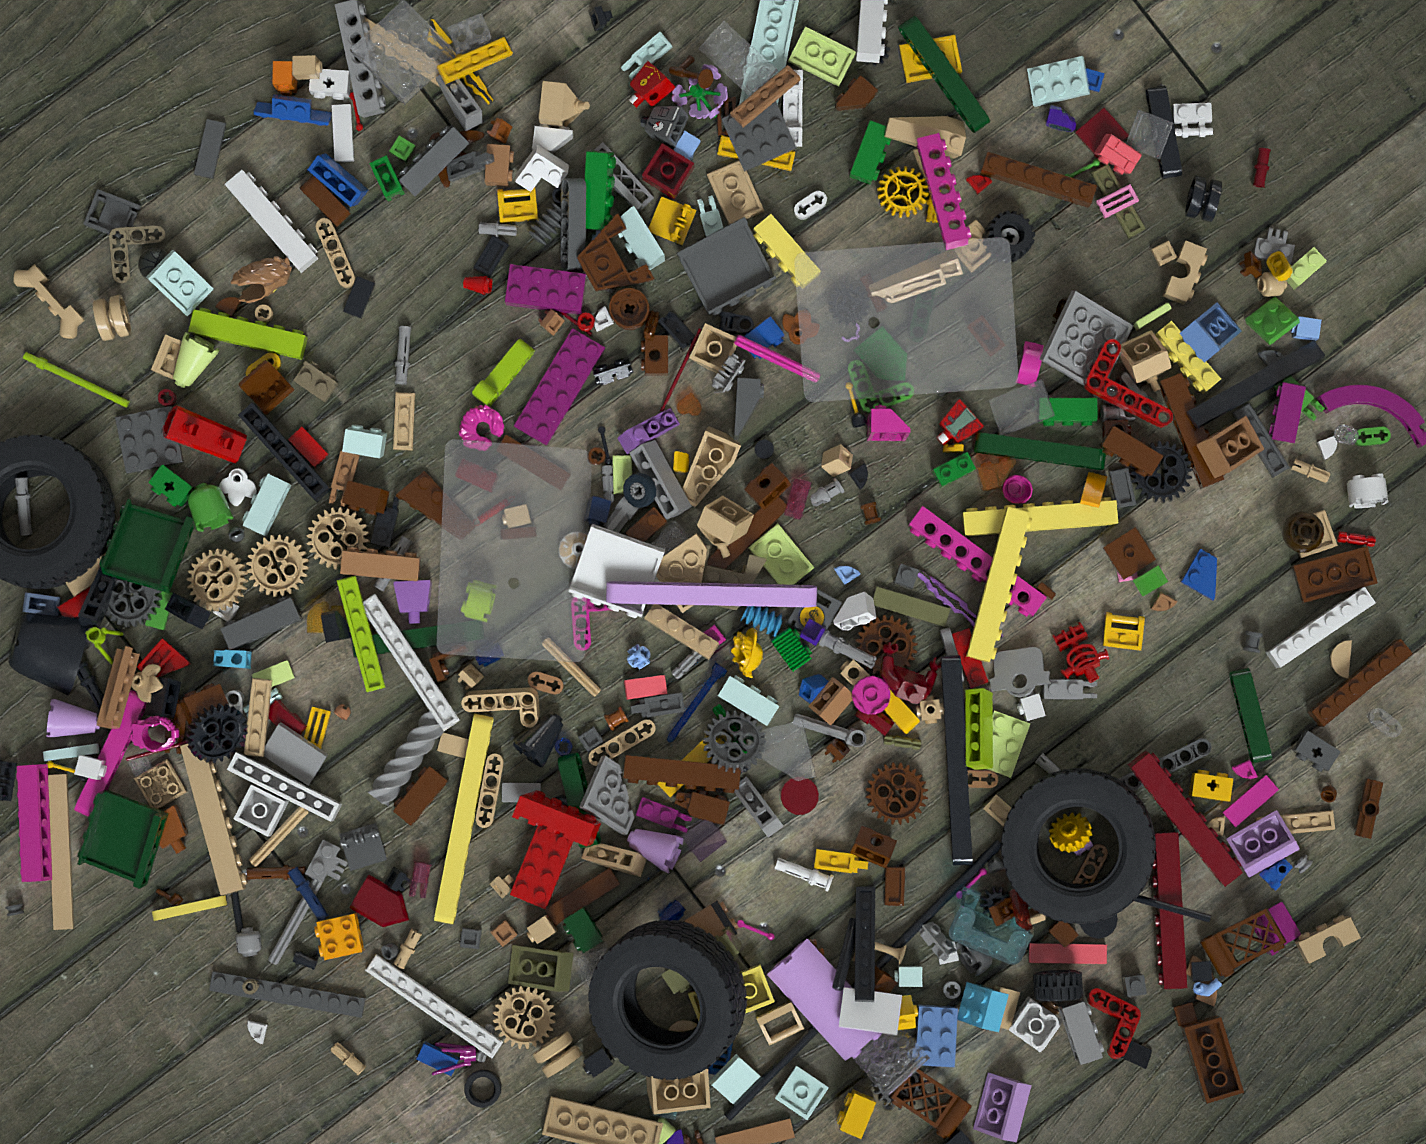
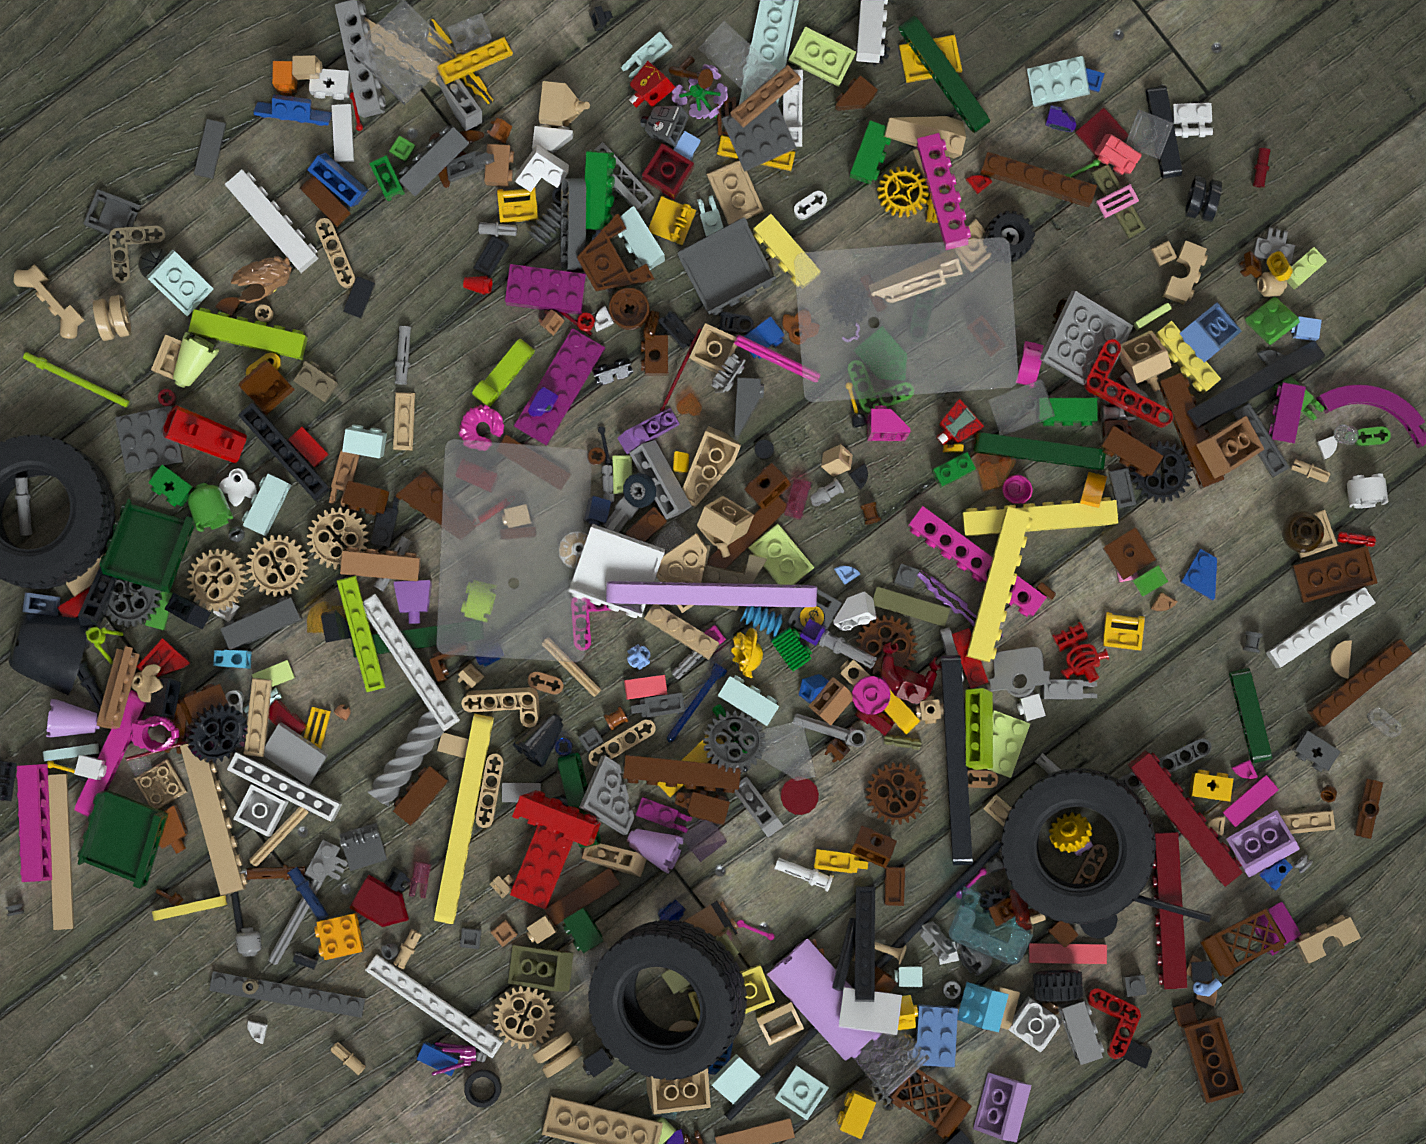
(542, 402): none -> dark purple rock

